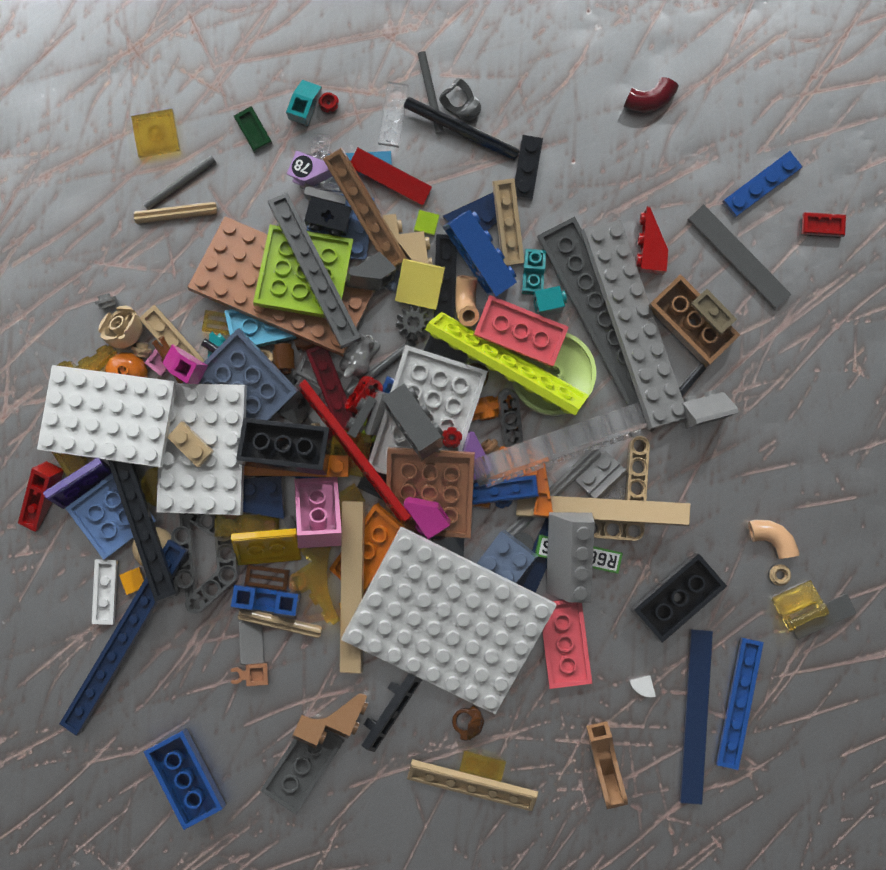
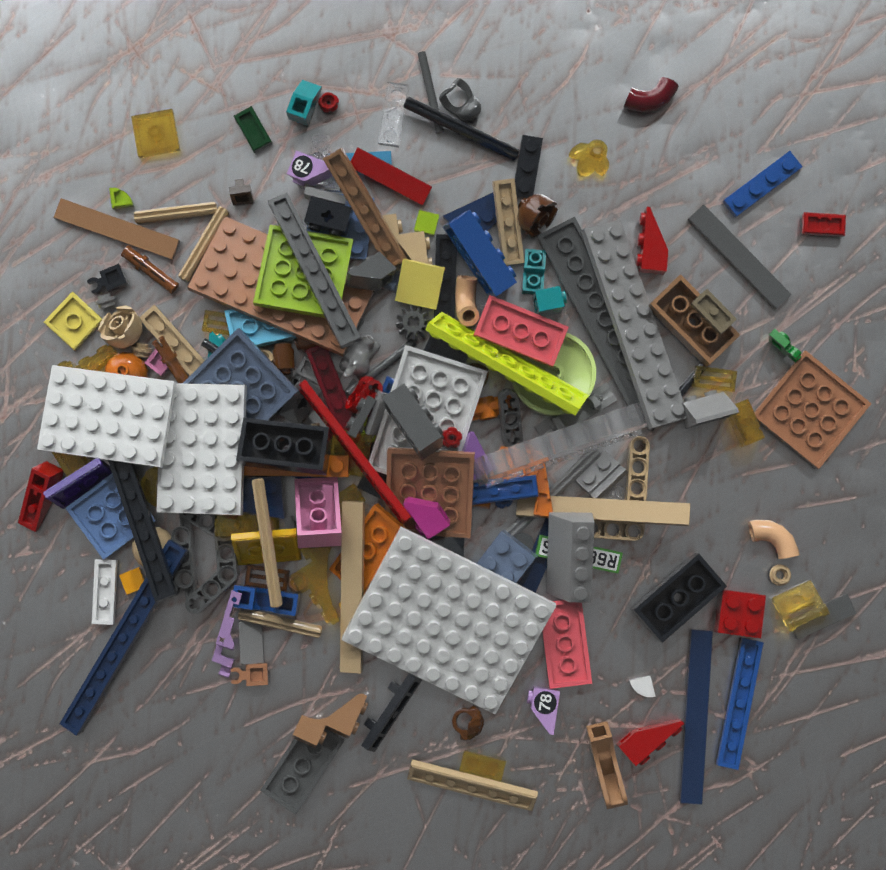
(73, 321): none -> light yellow tile
(111, 278): none -> black plate
(116, 229): none -> medium nougat tile
(120, 199): none -> lime tile
(130, 255): none -> dark orange pin
(179, 182): dark grey bar -> none
(184, 365): dark pink slope -> none
(185, 778): blue brick -> none
(190, 444): tan plate -> none
(202, 245): none -> tan axle
(224, 632): none -> lavender piece
(241, 193): none -> dark brown tile
(267, 542): none -> tan axle
(490, 446): medium nougat plate -> none
(535, 213): none -> reddish brown cylinder
(544, 705): none -> lavender slope
(588, 160): none -> clear yellow plate
(600, 399): none -> light grey hinge
(643, 741): none -> red slope
(697, 376): none -> clear yellow tile
(739, 613): none -> red brick
(746, 424): none -> clear yellow brick
(782, 343): none -> green plate
(811, 409): none -> nougat plate

